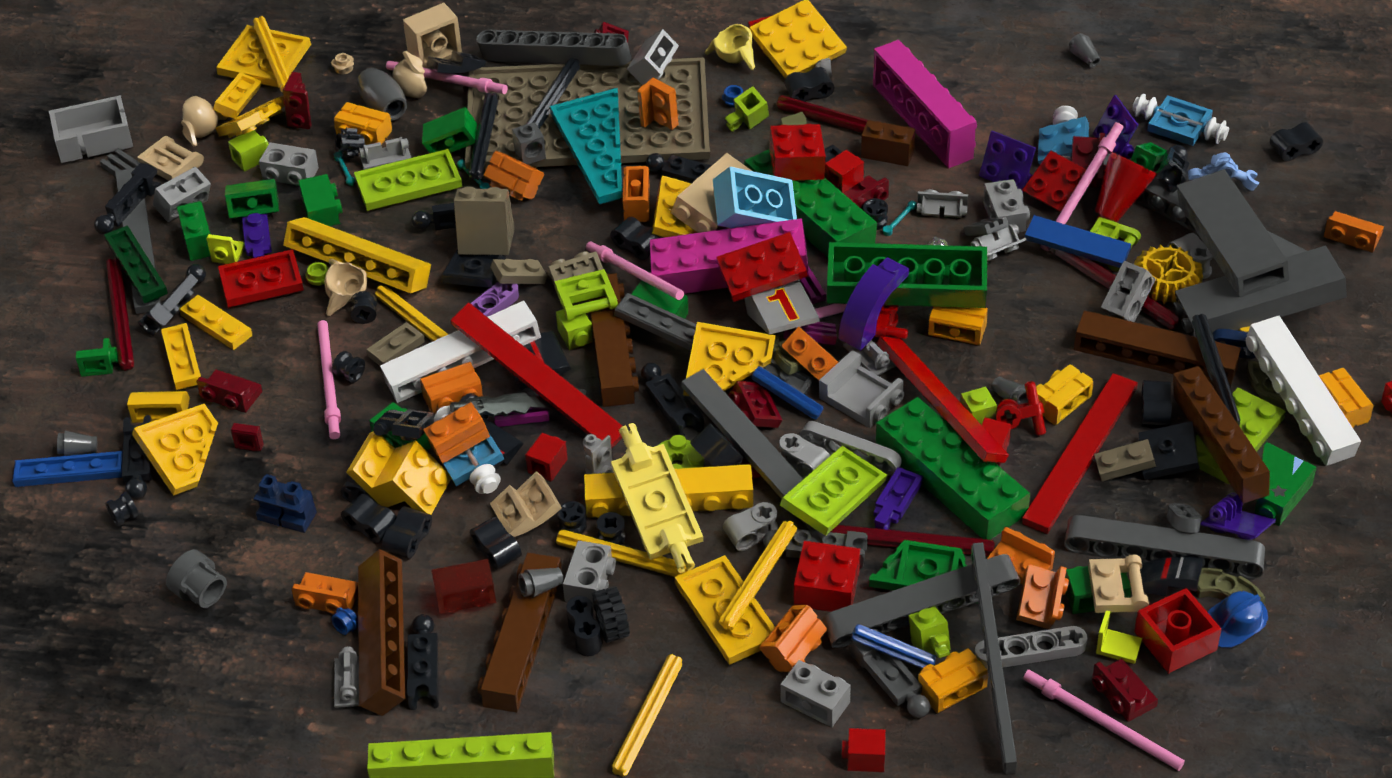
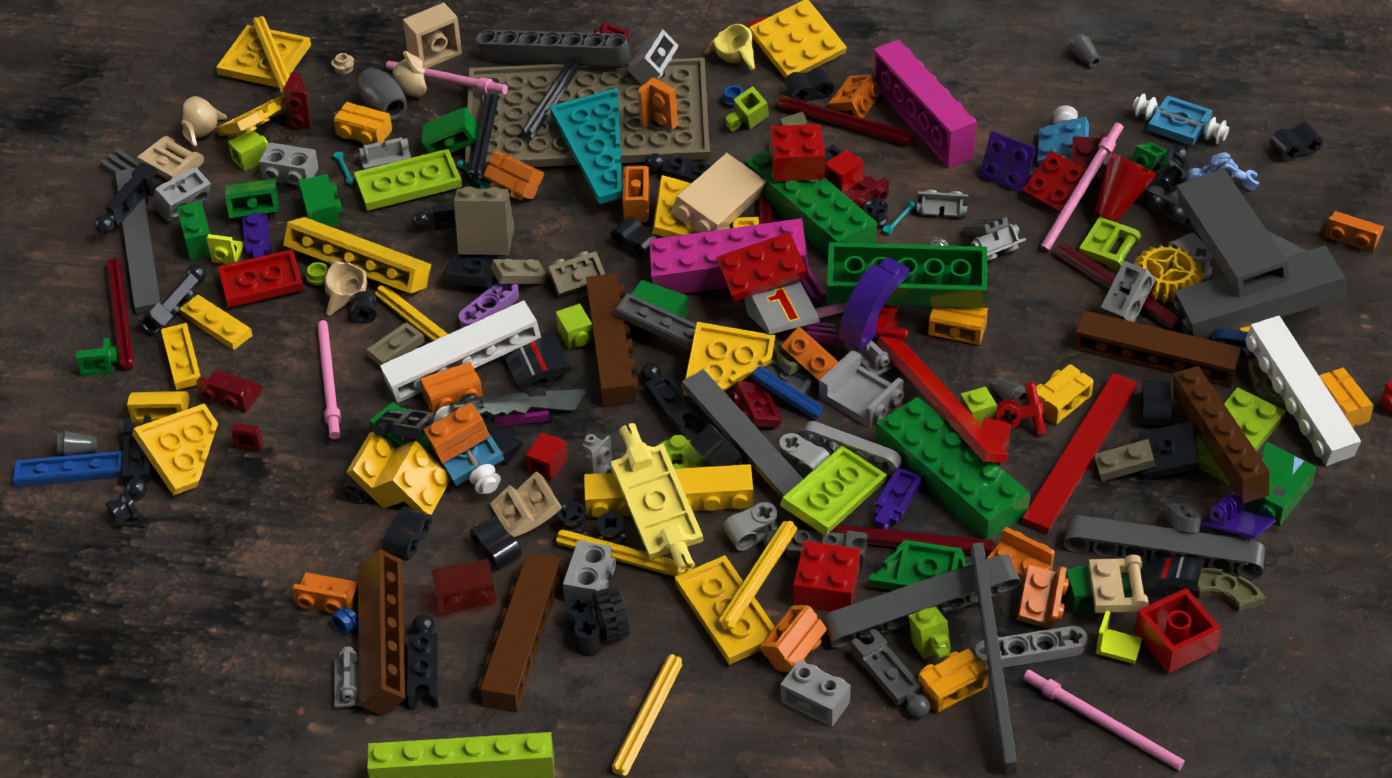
(90, 129): light grey piece -> none
(136, 264): dark green plate -> none
(195, 579): dark grey piece -> none
(237, 95): yellow plate -> none
(285, 504): dark blue hips -> none
(348, 366): black wheel -> none
(349, 142): black gear -> none
(368, 518): black axle -> none
(459, 63): black slope -> none
(529, 143): dark grey brick -> none
(536, 374): red tile -> none
(537, 581): dark grey cone -> none
(584, 288): lime plate -> none
(606, 255): bright pink bar -> none
(752, 198): medium azure brick -> none
(825, 63): light grey hinge -> none
(856, 94): none -> orange bracket
(865, 750): red brick -> none
(888, 143): reddish brown brick -> none
(892, 647): blue axle -> none
(1005, 200): light grey brick -> none
(1077, 241): blue tile -> none
(1118, 113): dark purple hinge -> none
(1123, 689): dark red bracket -> none
(1214, 364): black axle -> none
(1239, 617): blue piece -> none

